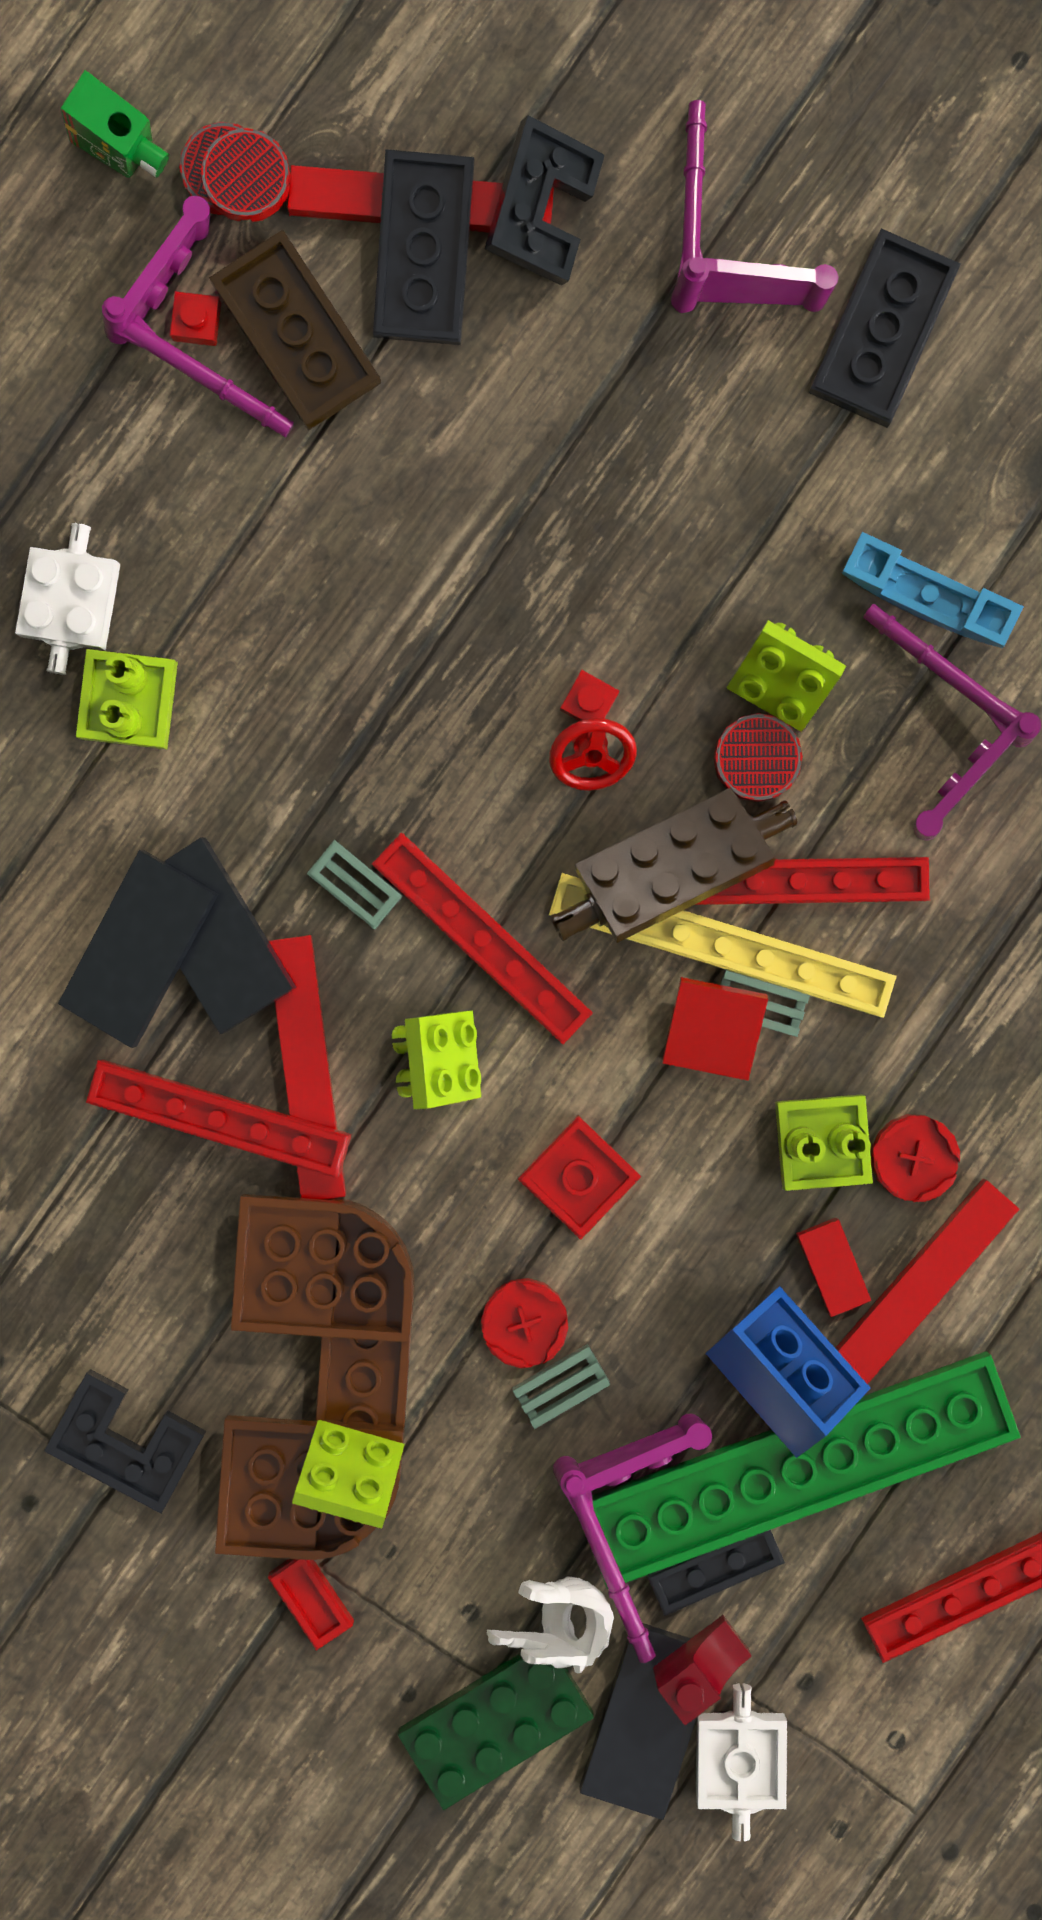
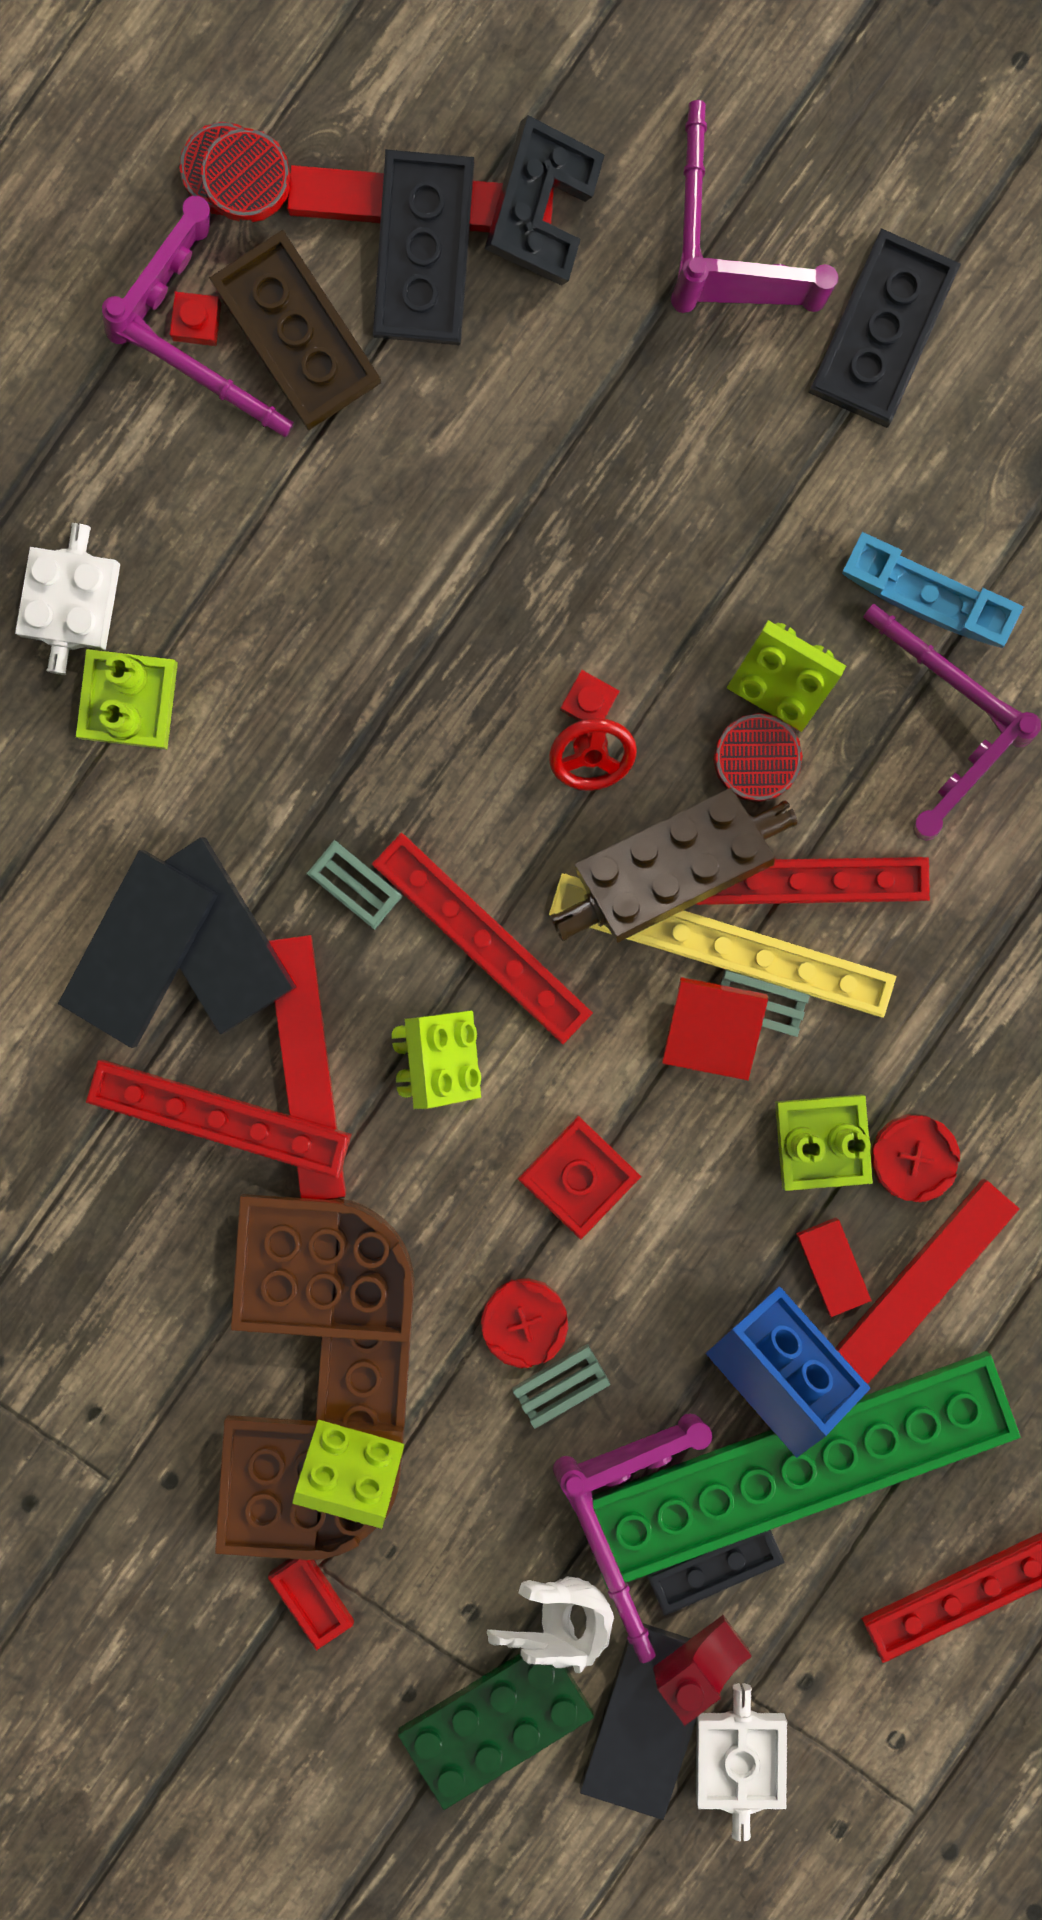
(111, 129): green torso -> none
(136, 1471): black plate -> none

